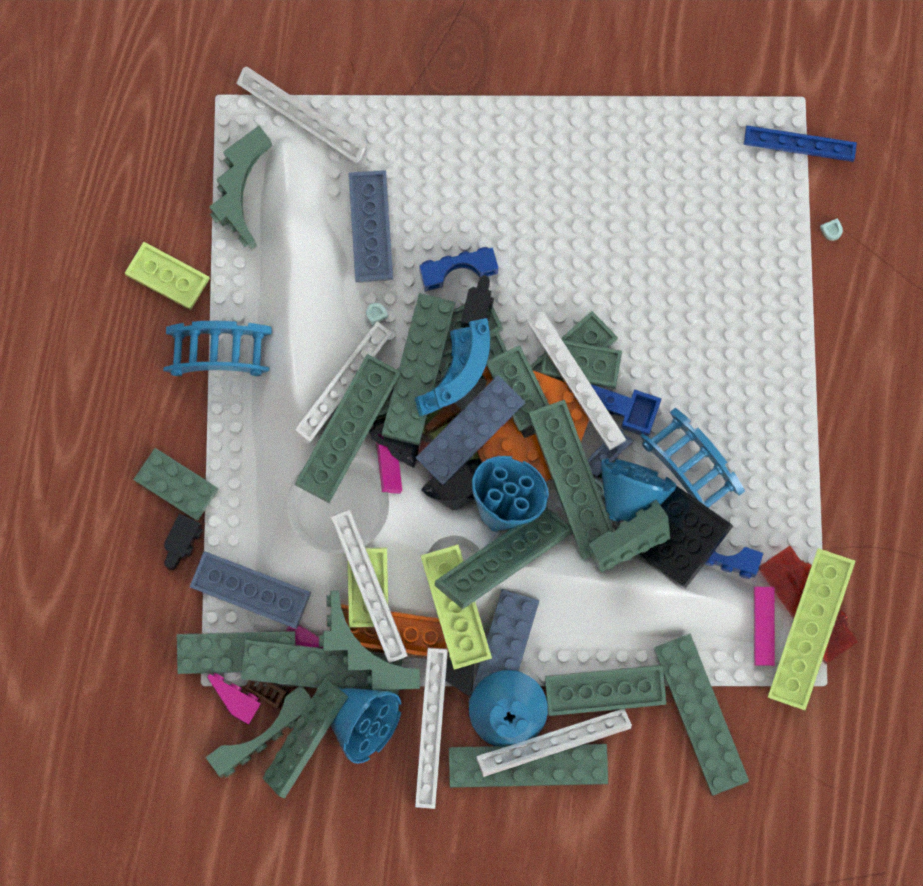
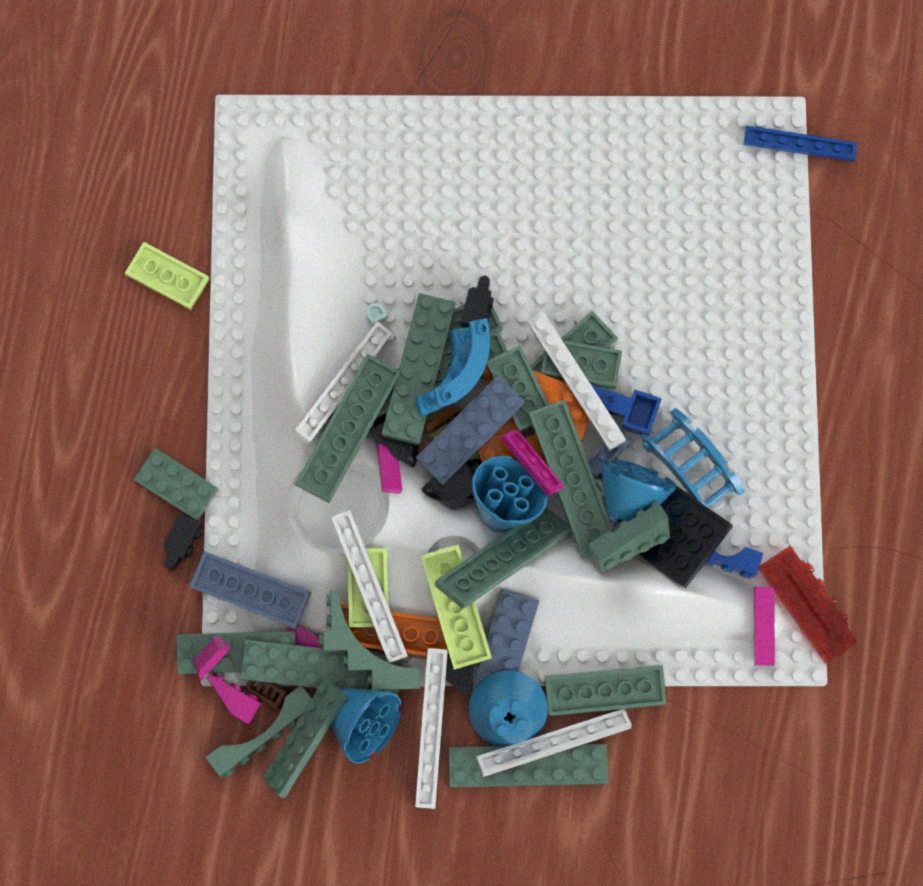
(210, 656): none -> dark pink slope
(215, 329): dark azure fence -> none
(240, 160): sand green arch -> none
(301, 114): white plate -> none
(370, 226): sand blue plate -> none
(480, 262): blue arch -> none
(532, 462): none -> dark pink tile
(701, 714): sand green plate -> none
(811, 629): yellowish green plate -> none
(832, 230): light aqua tile -> none

